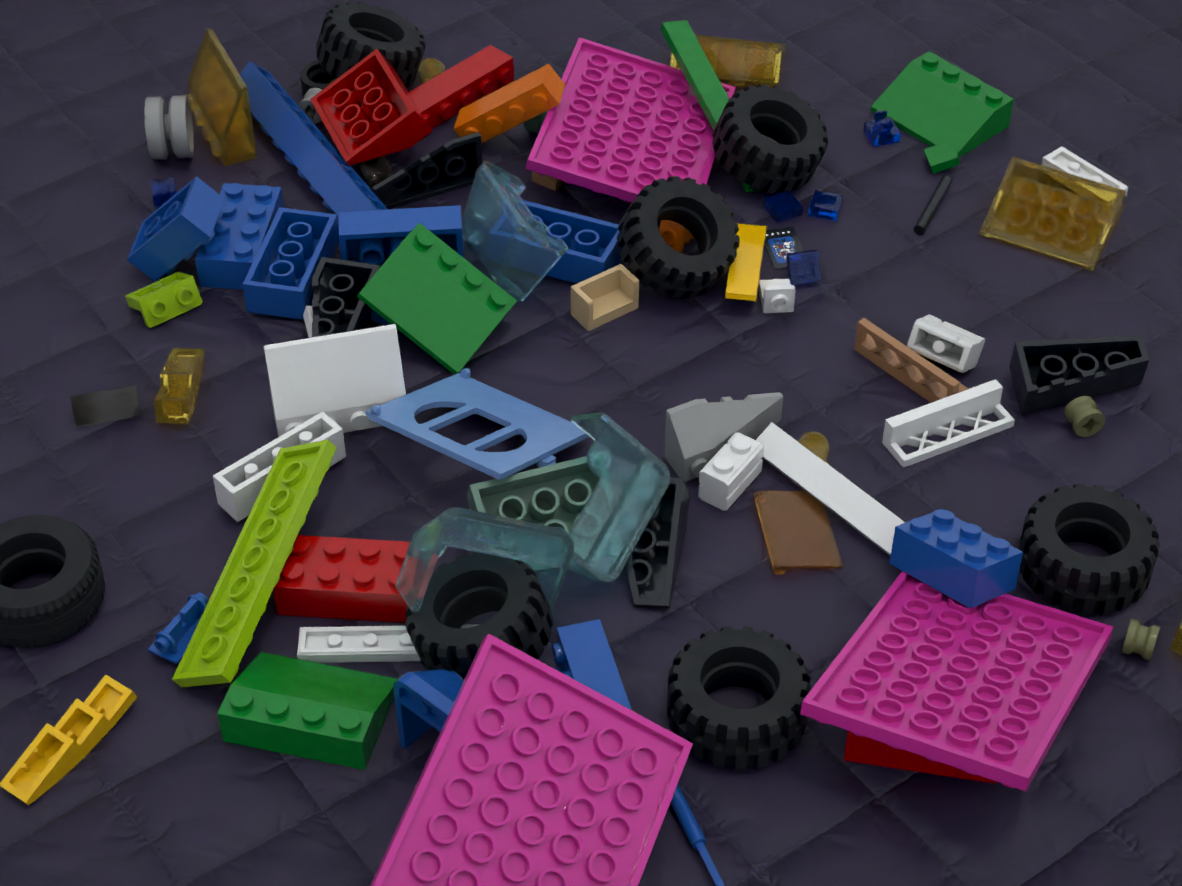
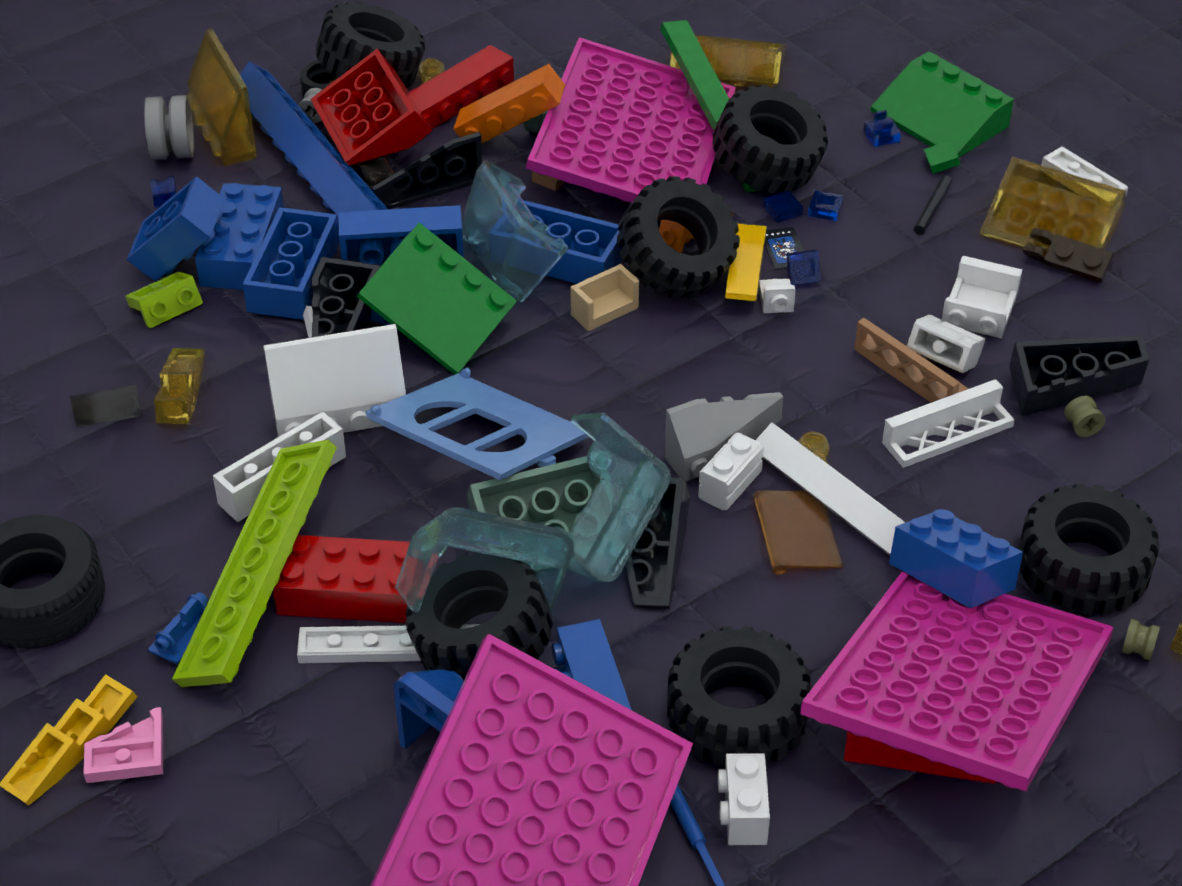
(126, 751): none -> bright pink wing
(307, 710): green slope -> none
(746, 799): none -> white brick
(982, 296): none -> white panel
(1069, 255): none -> dark brown hinge

